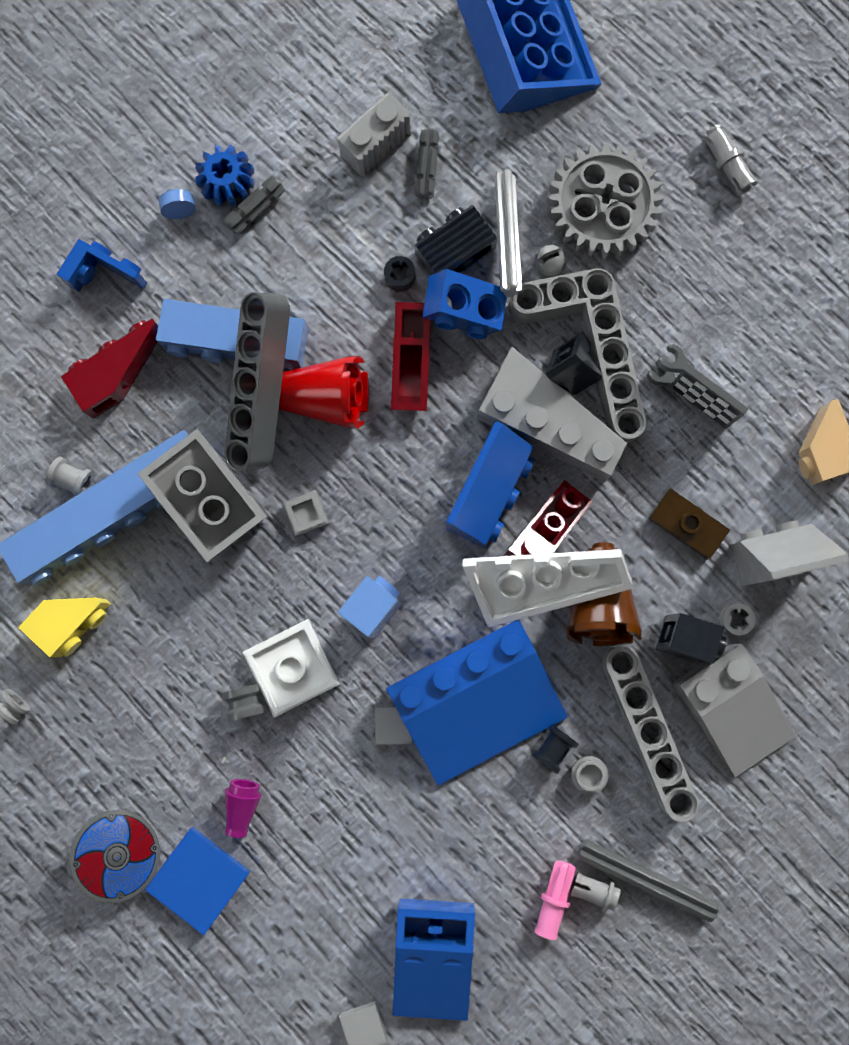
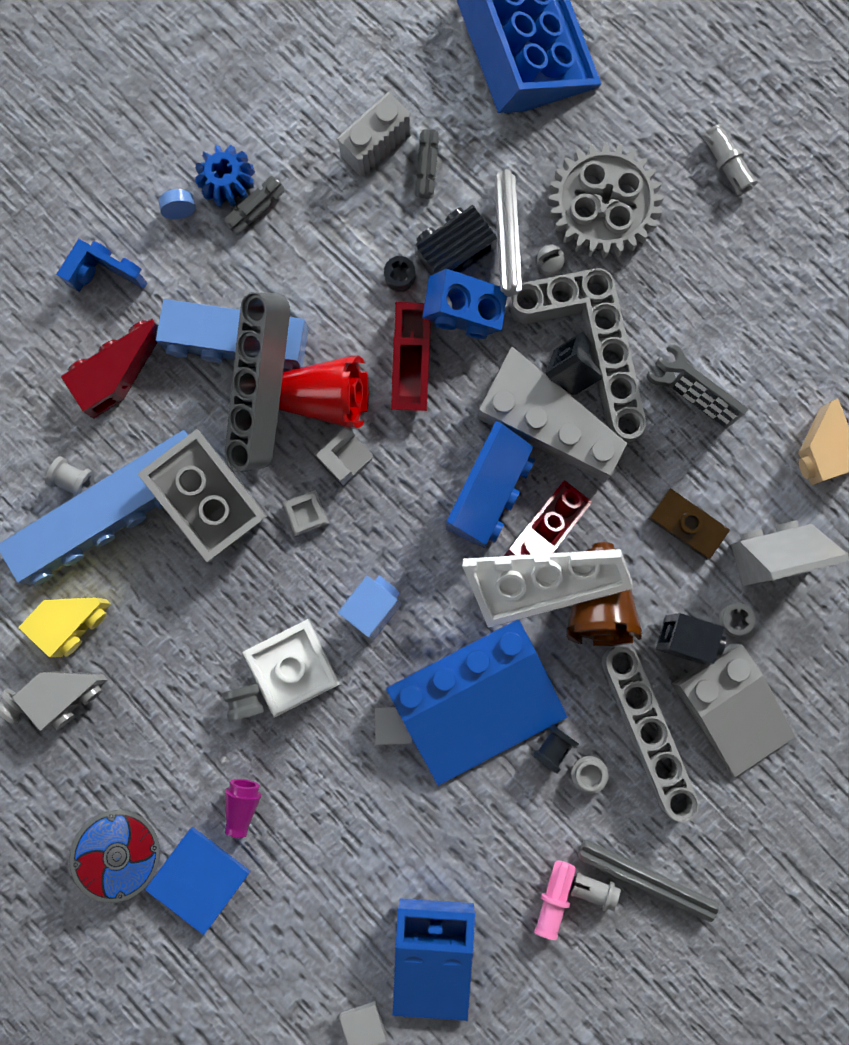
(54, 695): none -> light grey slope
(344, 456): none -> light grey panel

